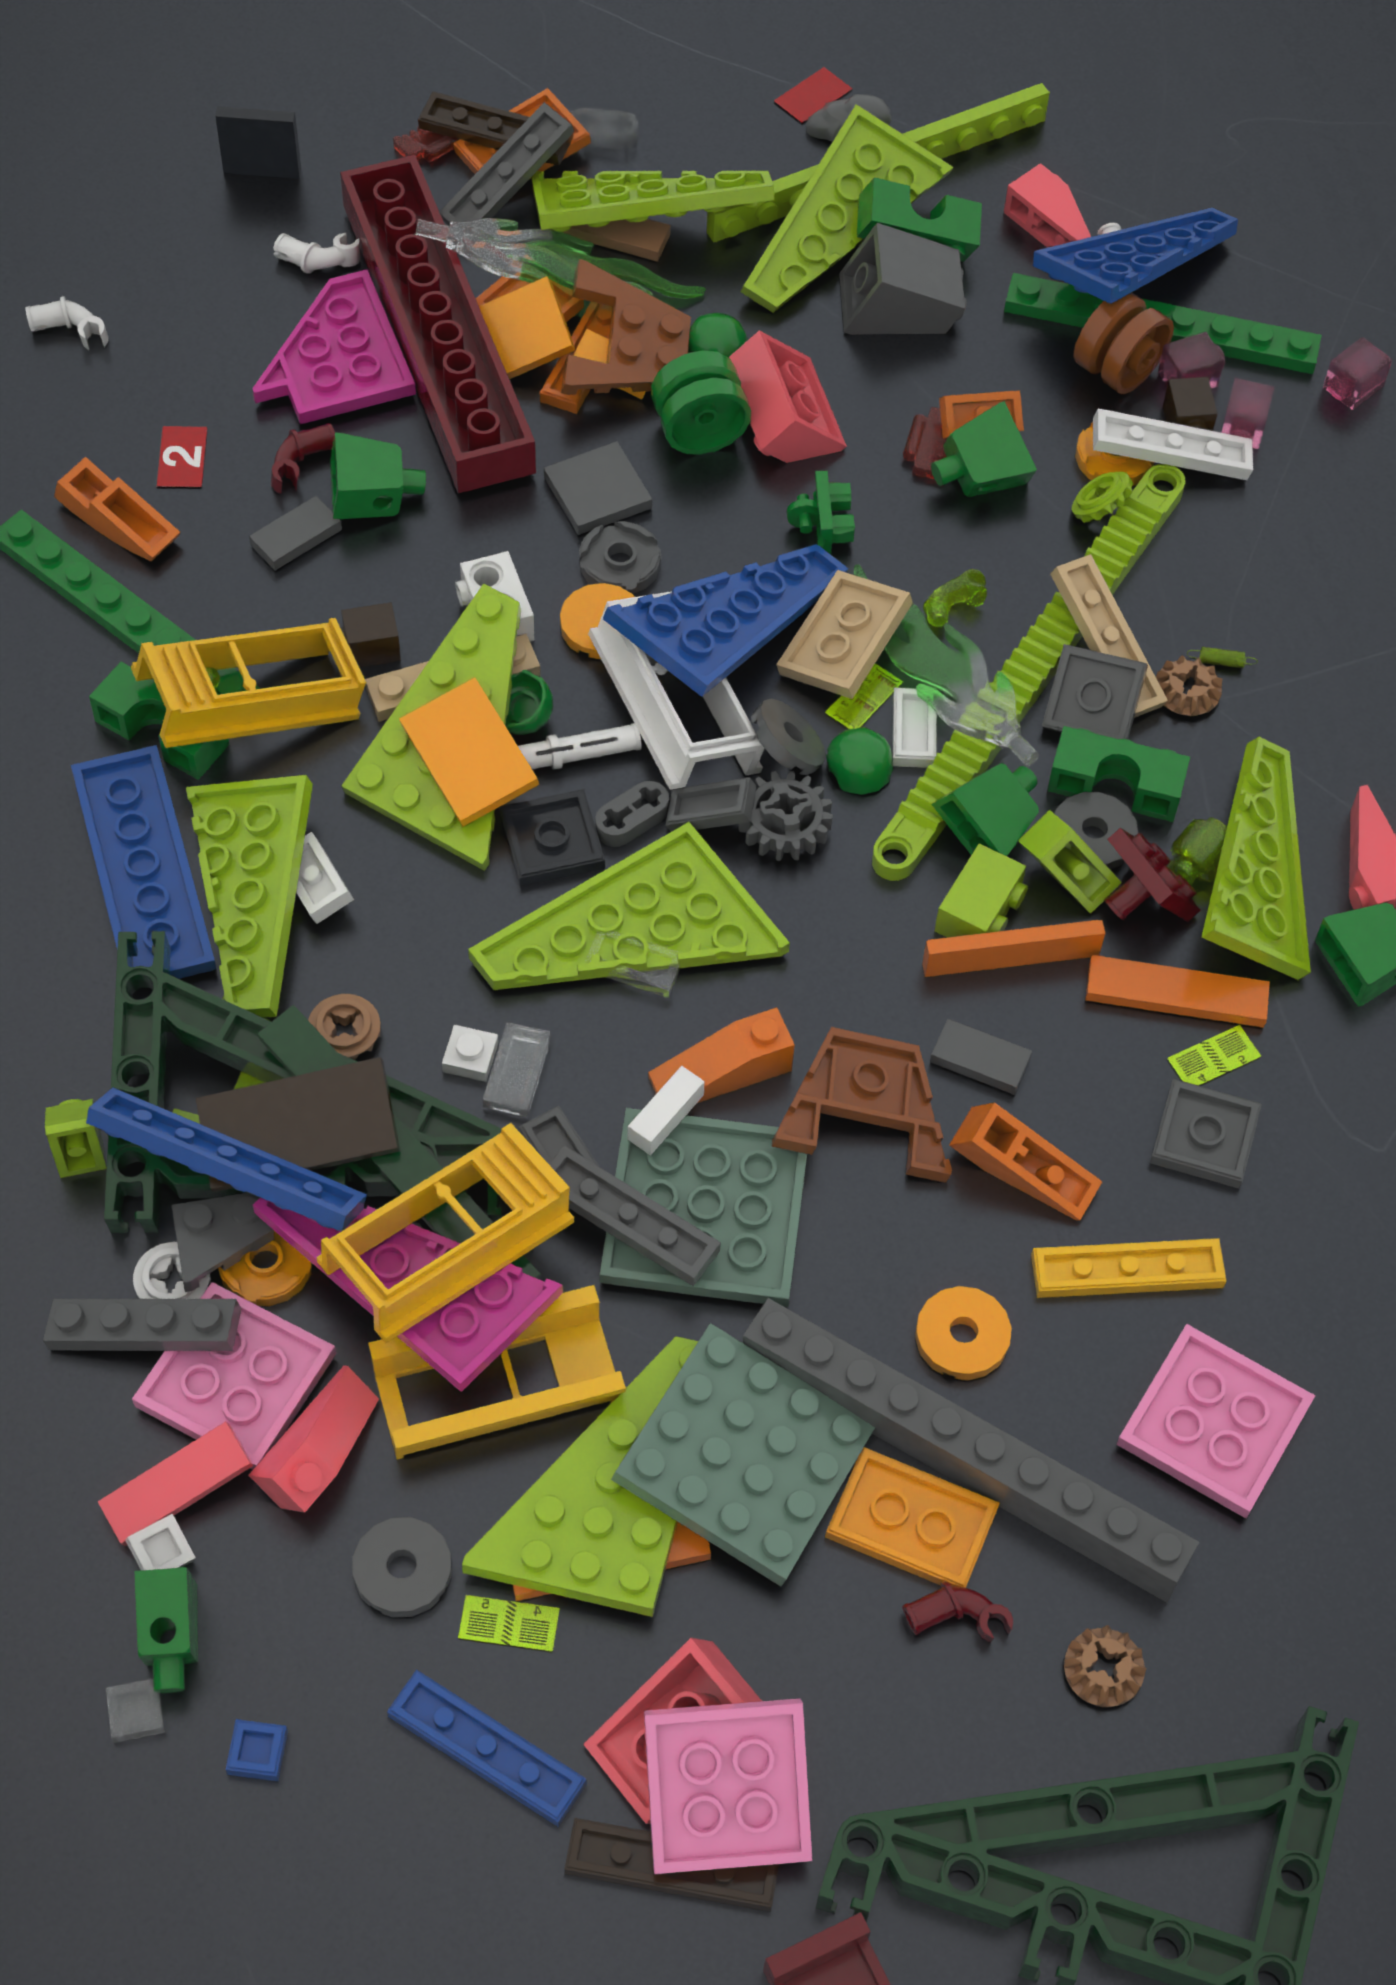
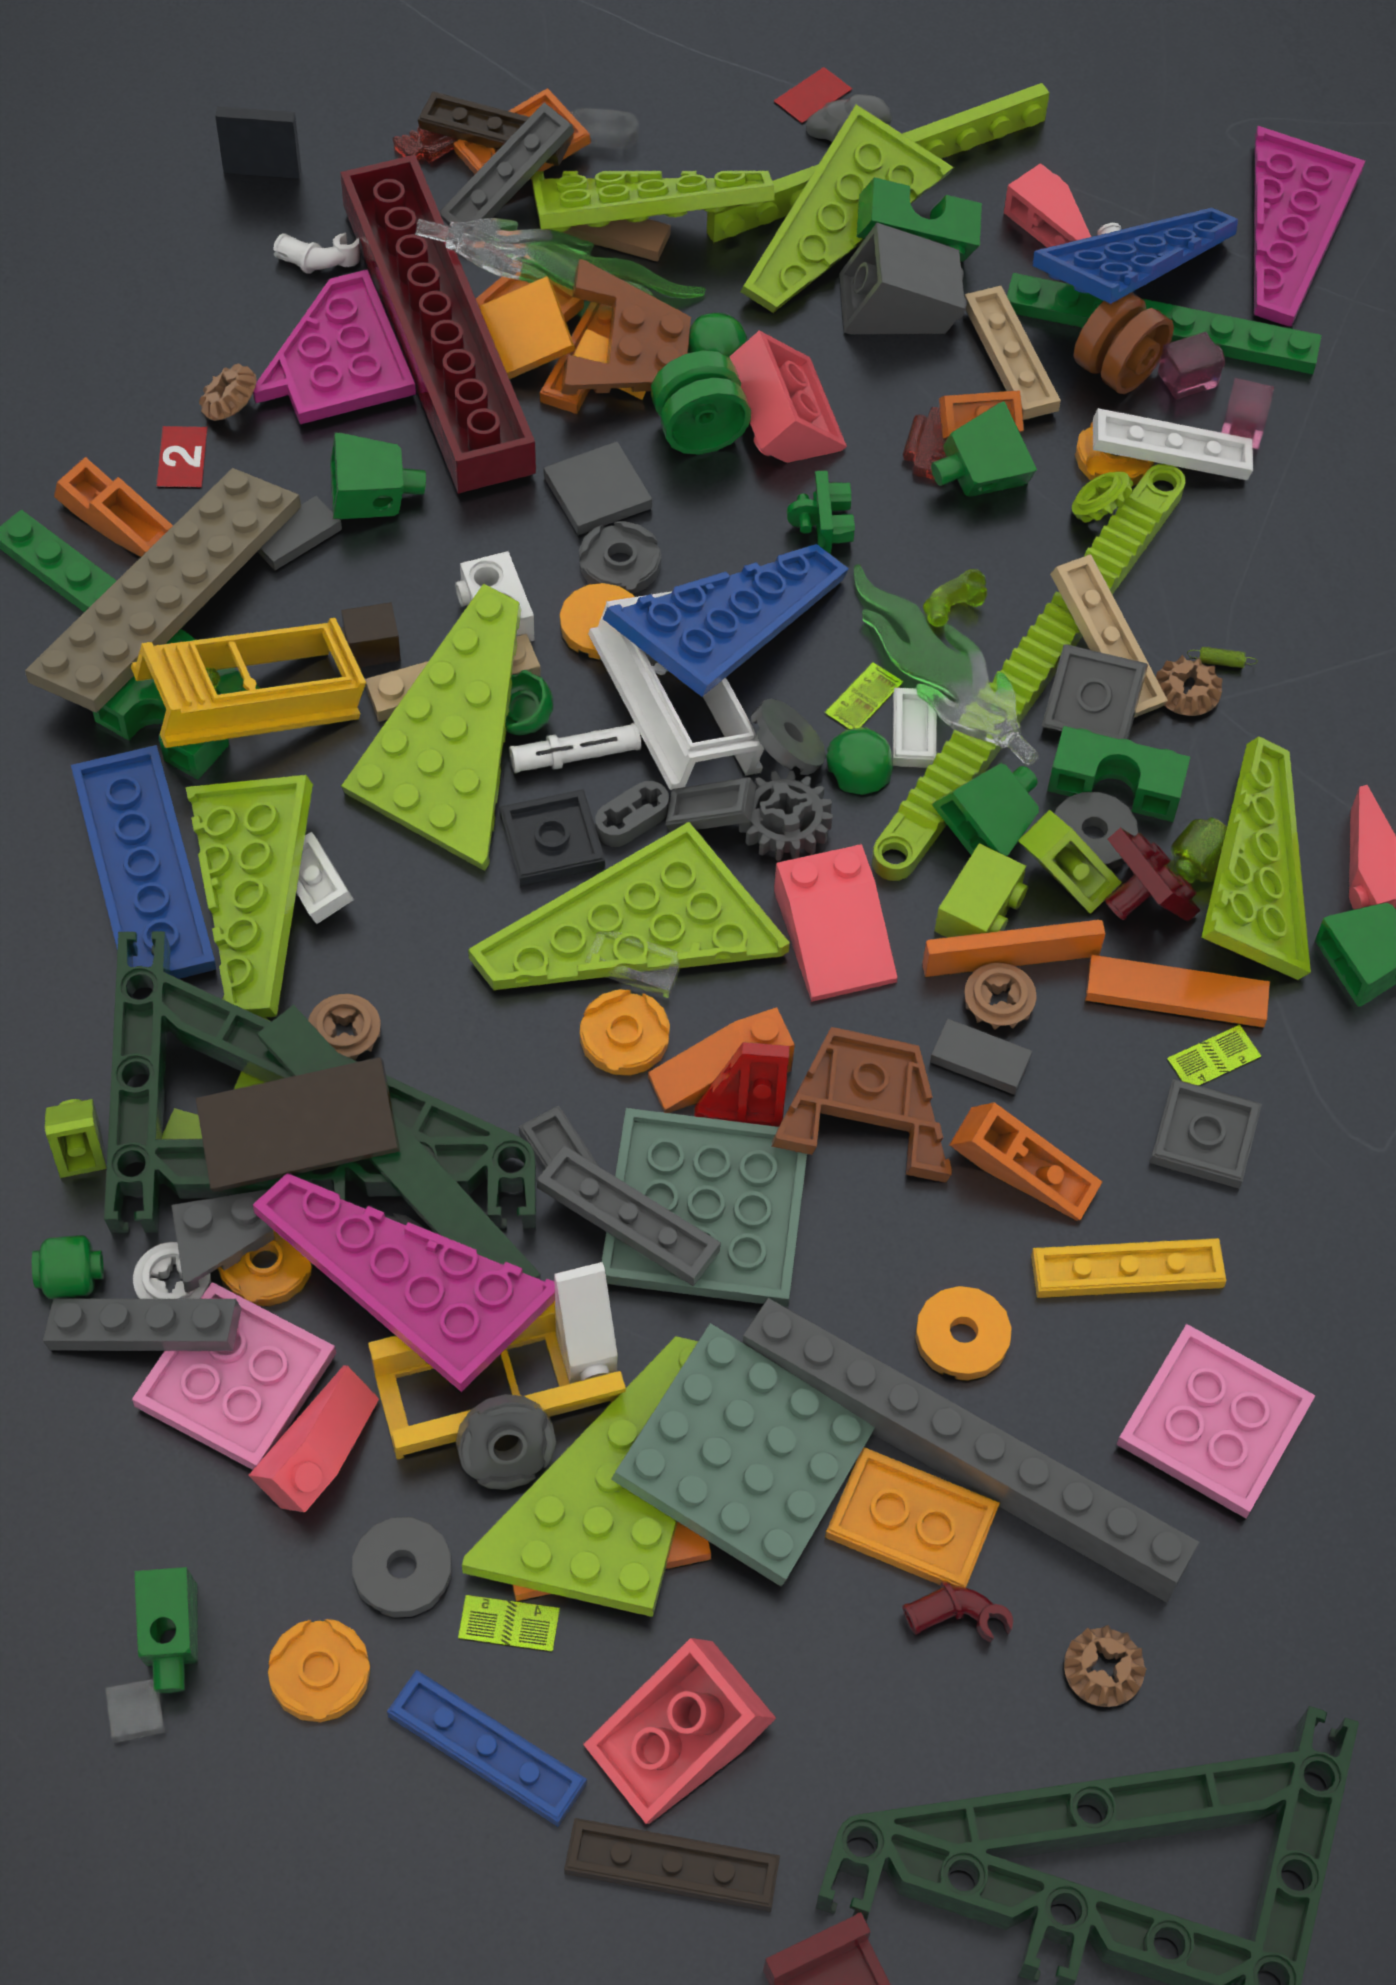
(66, 313): white piece -> none
(66, 1267): none -> green head
(160, 1546): white plate -> none
(163, 589): none -> dark tan plate
(176, 1482): coral tile -> none
(226, 1159): blue plate -> none
(228, 392): none -> medium nougat gear
(256, 1750): blue tile -> none
(295, 448): dark red piece -> none
(318, 1670): none -> light orange tile
(469, 751): light orange tile -> none
(470, 1053): white plate -> none
(502, 1417): none -> dark grey tile
(516, 1069): clear tile -> none
(517, 1176): yellow piece -> none
(585, 1323): none -> white slope
(624, 1032): none -> light orange tile
(666, 1110): white piece -> none
(728, 1786): bright pink plate -> none
(749, 1086): none -> red wing
(835, 922): none -> coral slope
(844, 634): tan plate -> none
(995, 979): none -> medium nougat gear
(1011, 351): none -> tan plate
(1190, 403): dark brown brick -> none
(1296, 213): none -> dark pink wing
(1357, 373): clear pink brick -> none

